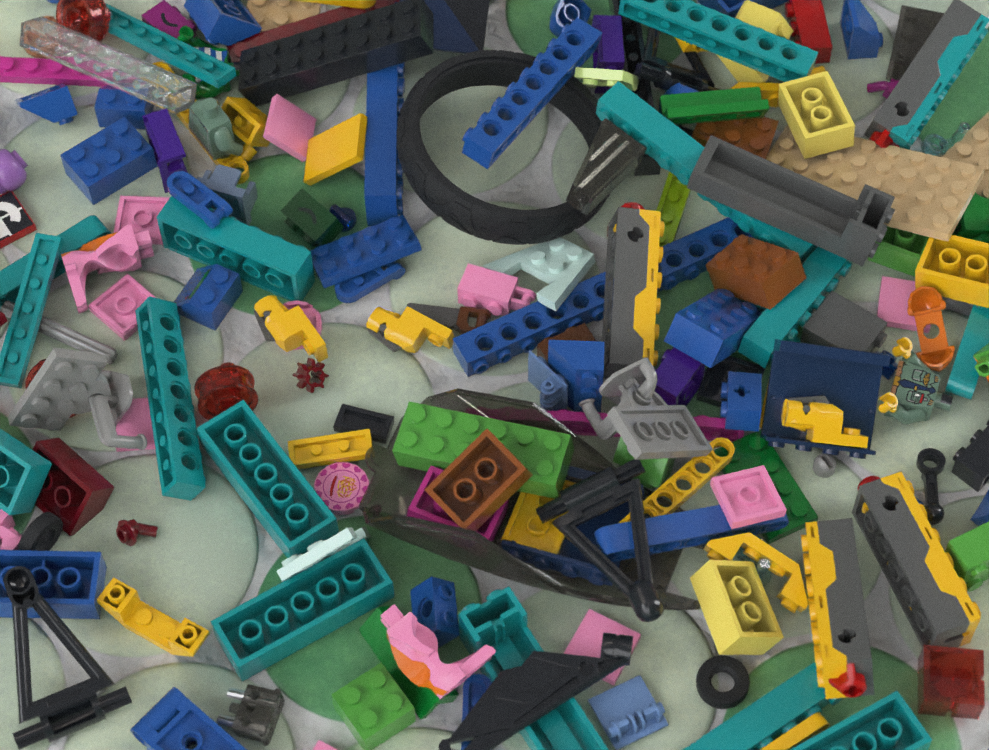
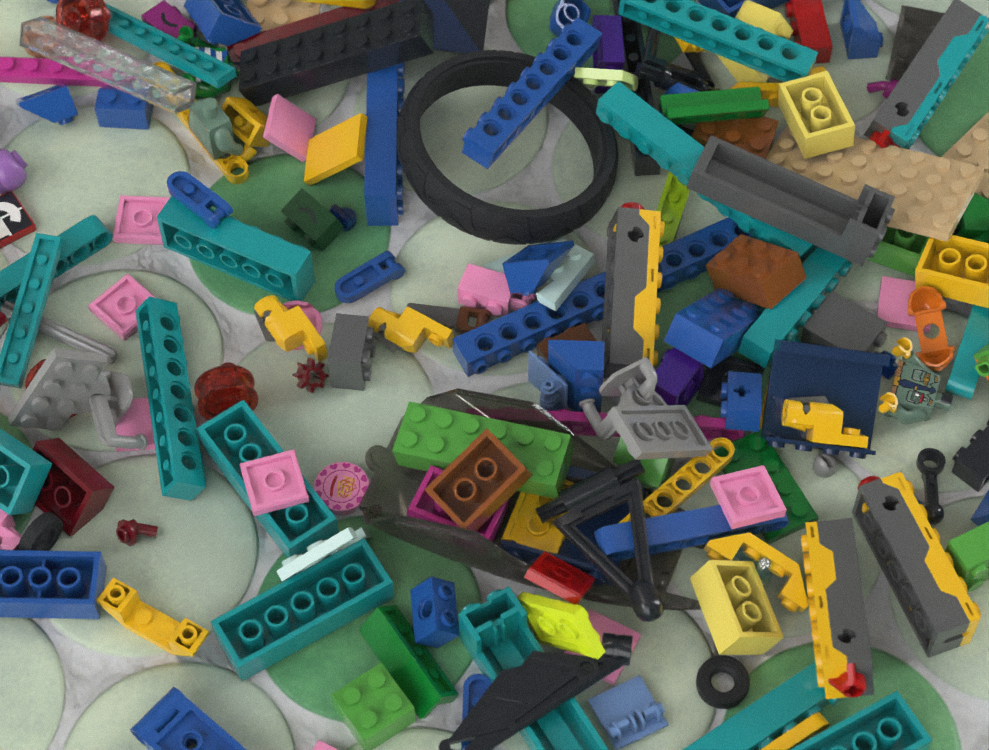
(66, 709): black piece -> none
(106, 254): bright pink hips -> none
(108, 160): blue brick -> none
(165, 144): dark purple window -> none
(209, 295): blue slope -> none
(223, 183): sand blue panel -> none
(256, 714): clear smoke piece -> none
(274, 482): none -> bright pink tile
(330, 449): yellow plate -> none
(351, 352): none -> dark grey brick
(355, 418): black tile -> none
(364, 251): blue plate -> none
(418, 658): bright pink hips -> none
(534, 266): none -> blue slope
(560, 578): none -> red tile
(561, 625): none -> neon yellow plate
(606, 165): clear smoke slope -> none
(938, 146): clear light blue plate -> none
(948, 681): clear red piece -> none

